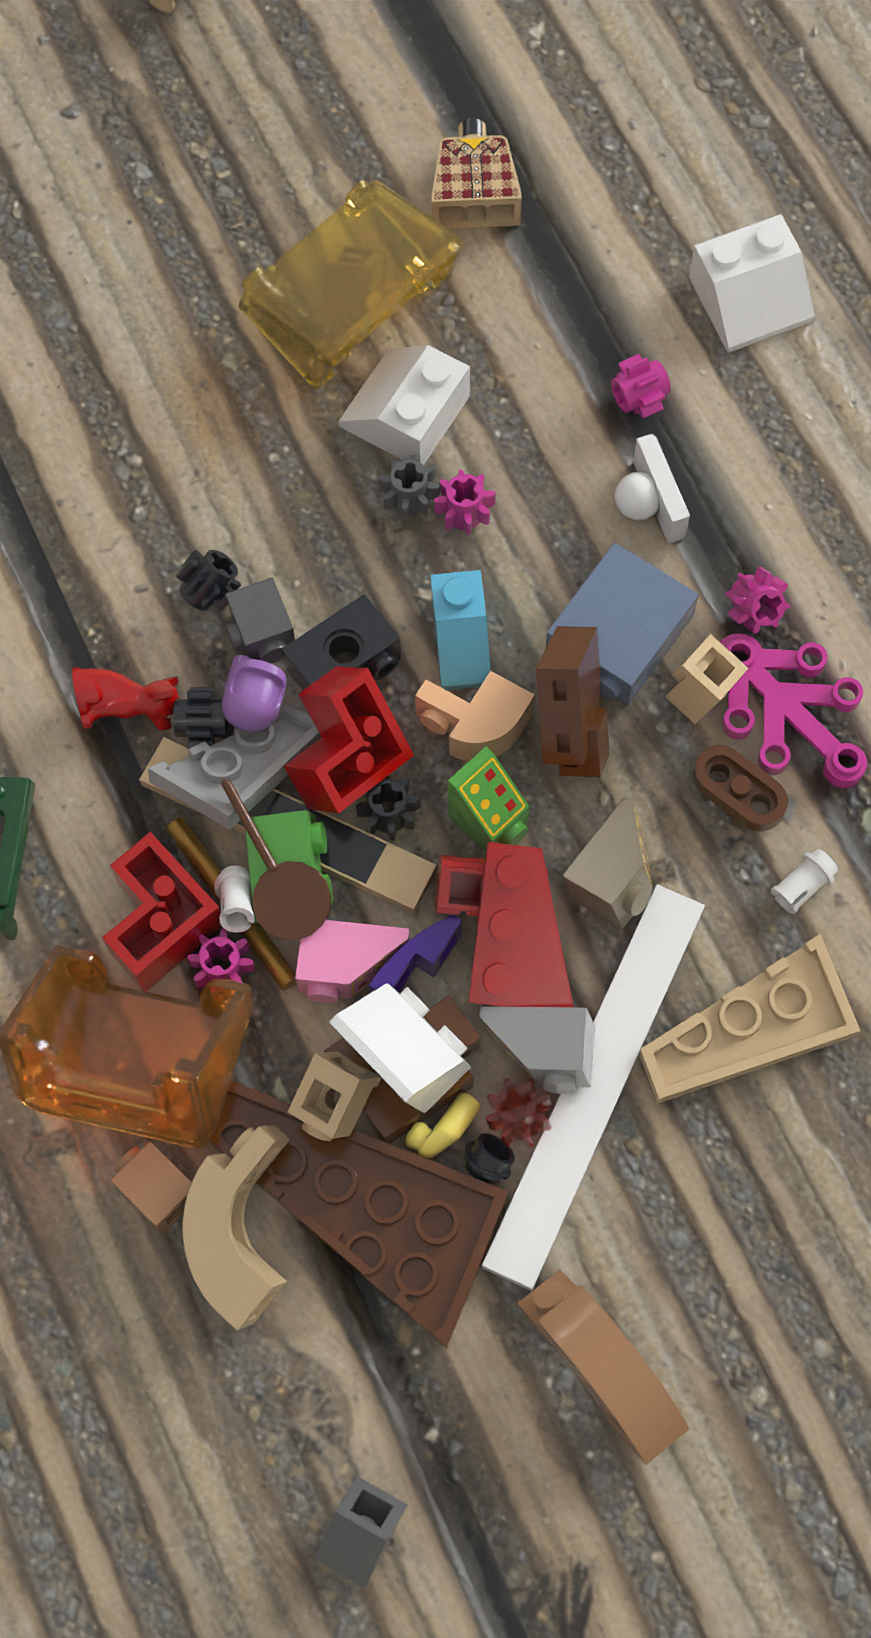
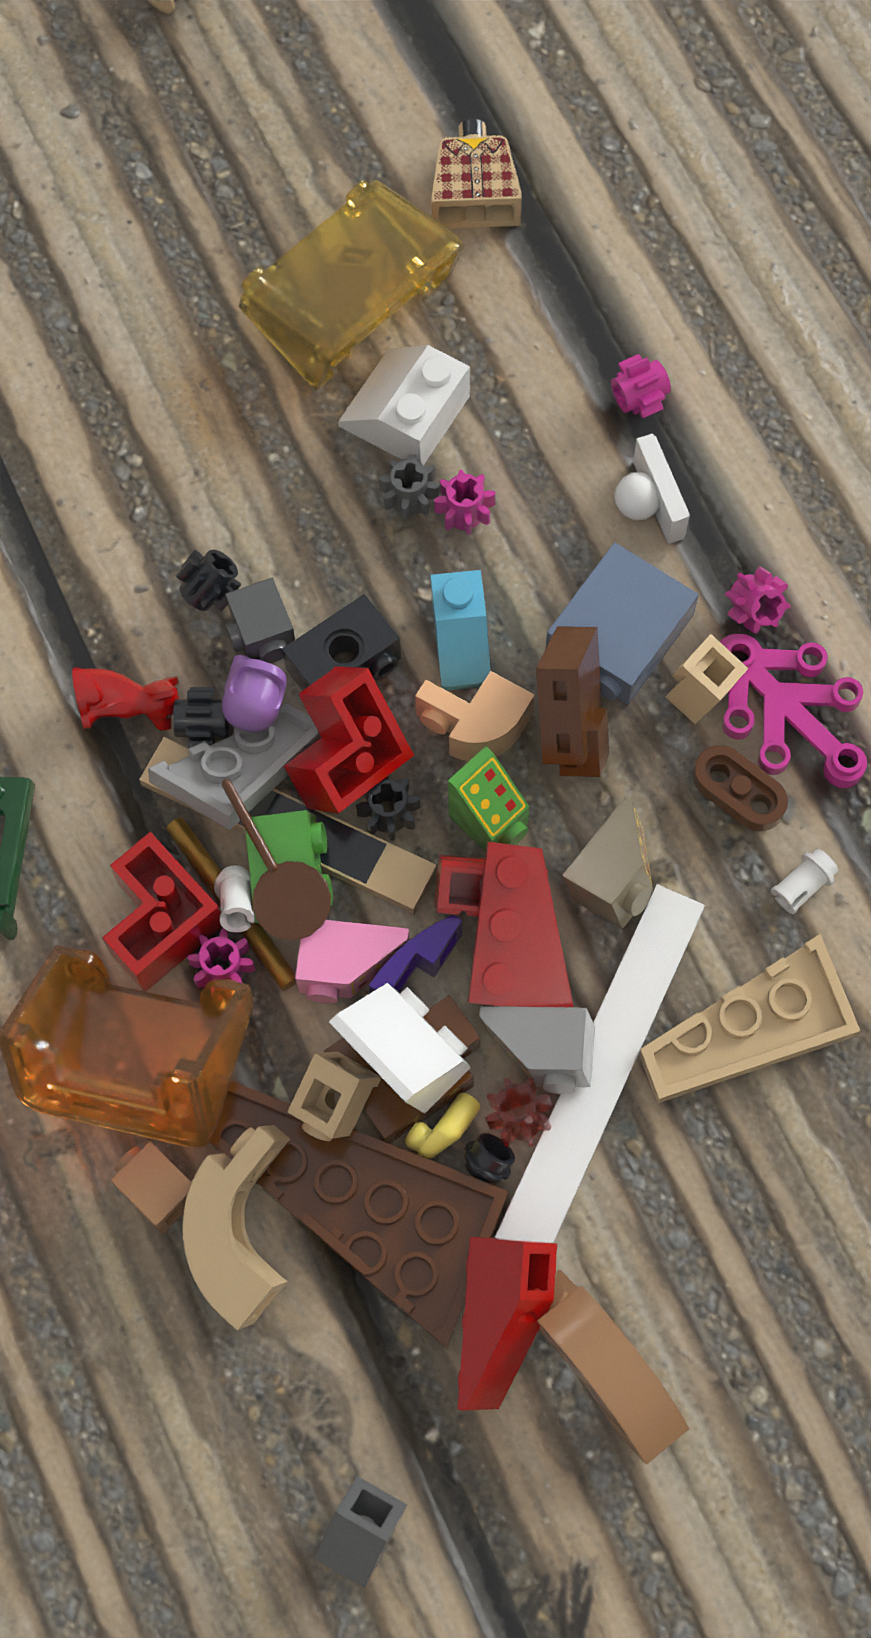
(505, 1296): none -> red slope
(752, 283): white slope -> none

